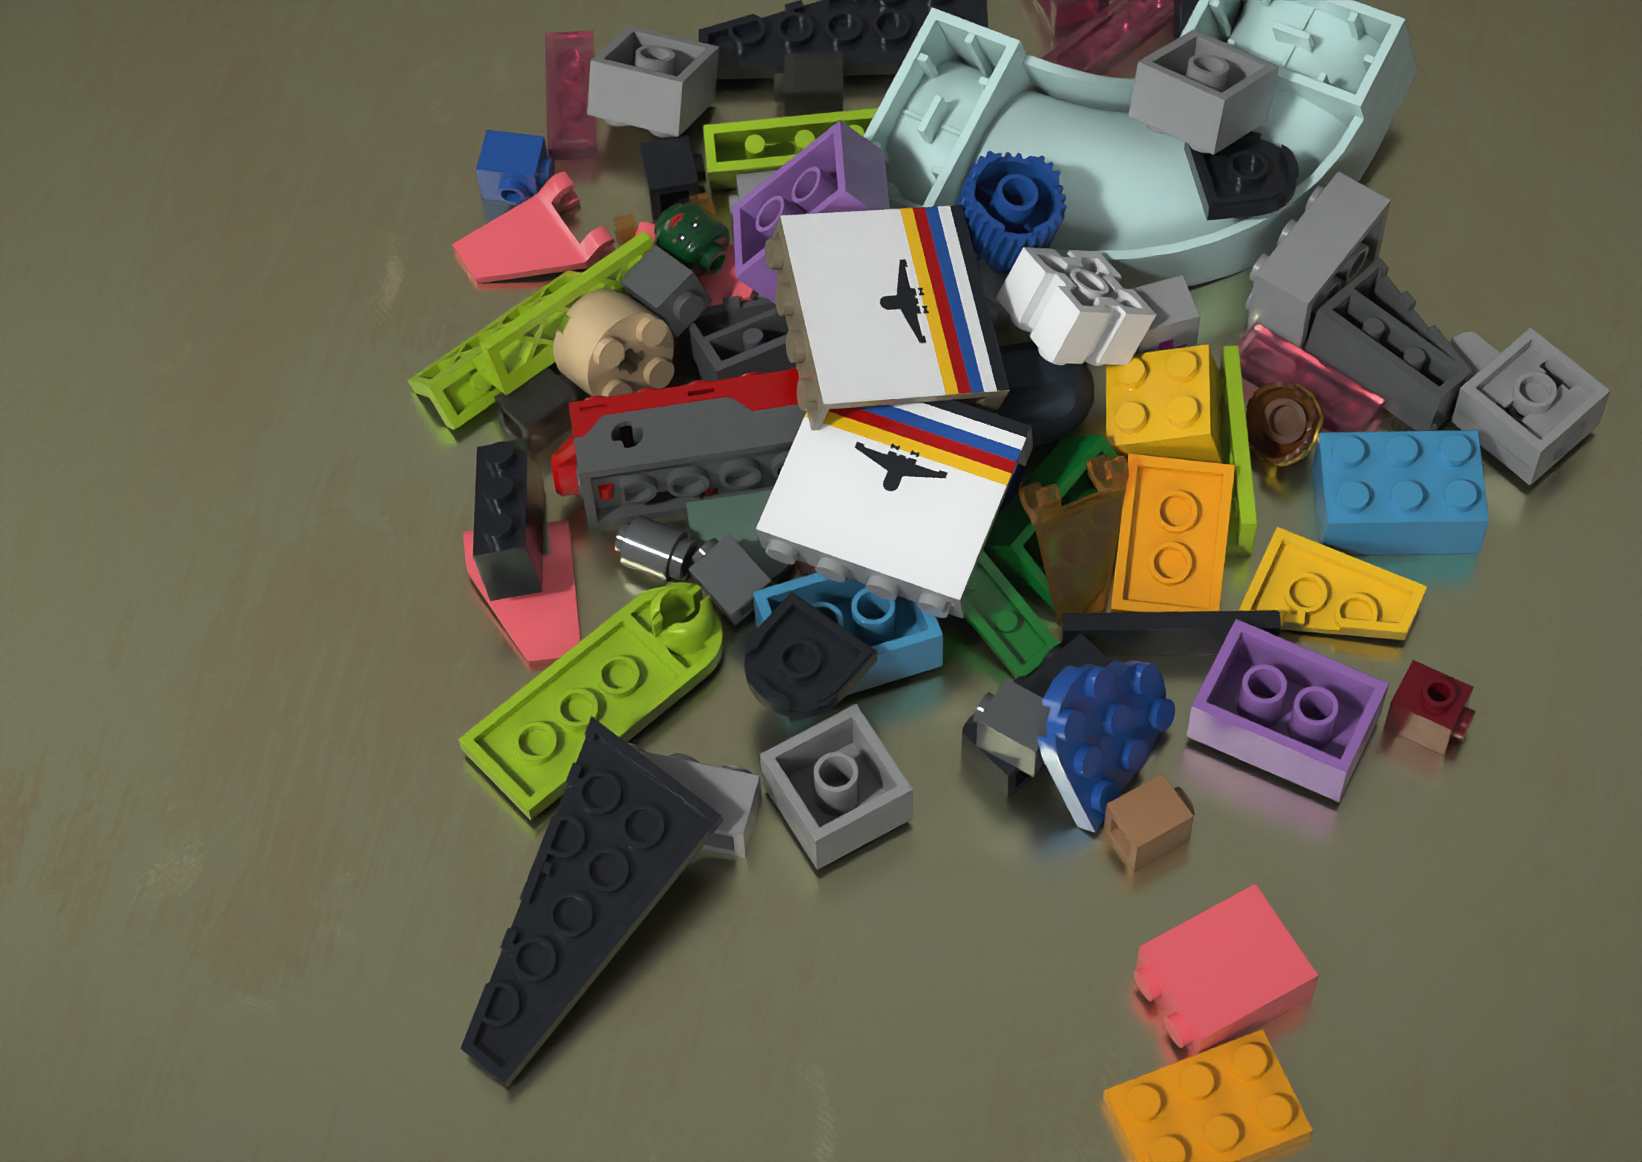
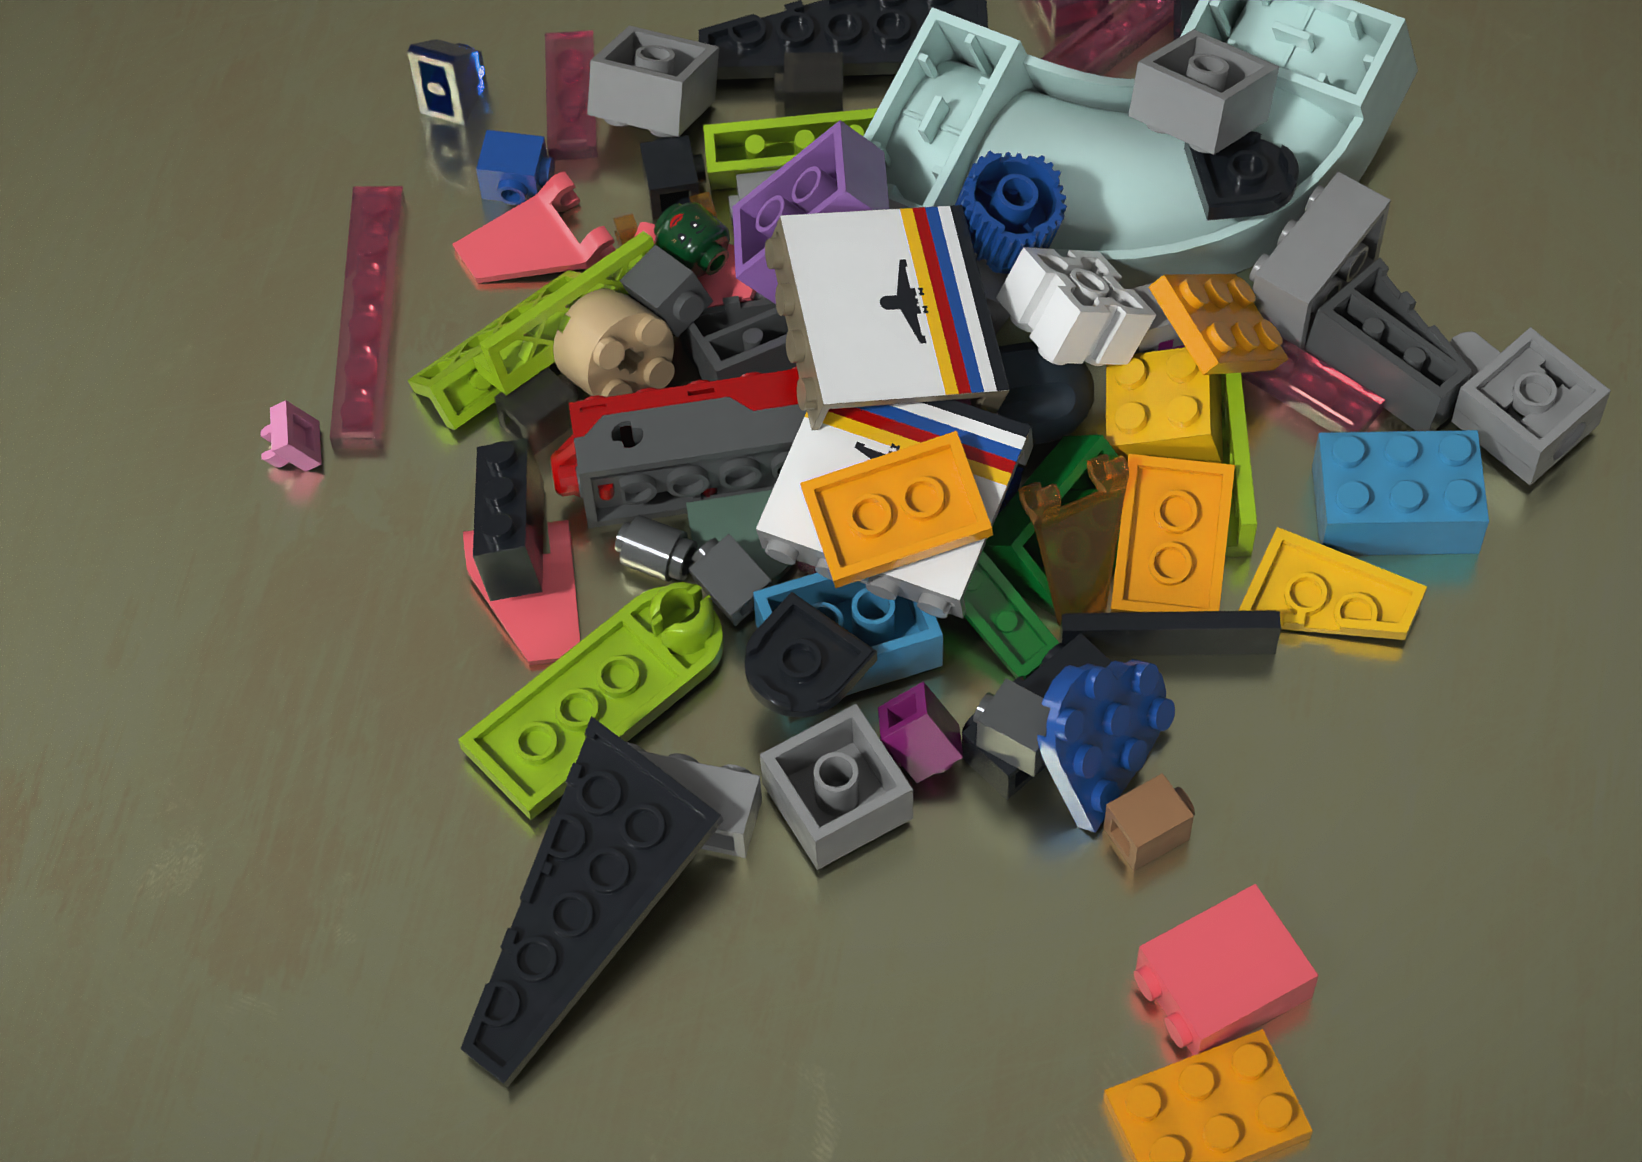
(292, 437): none -> bright pink tile
(367, 318): none -> clear pink plate
(446, 78): none -> slope
(896, 509): none -> light orange plate
(920, 733): none -> magenta brick
(1219, 322): none -> light orange plate
(1283, 423): reddish brown hair -> none
(1287, 710): medium lavender brick -> none
(1430, 708): dark red brick -> none

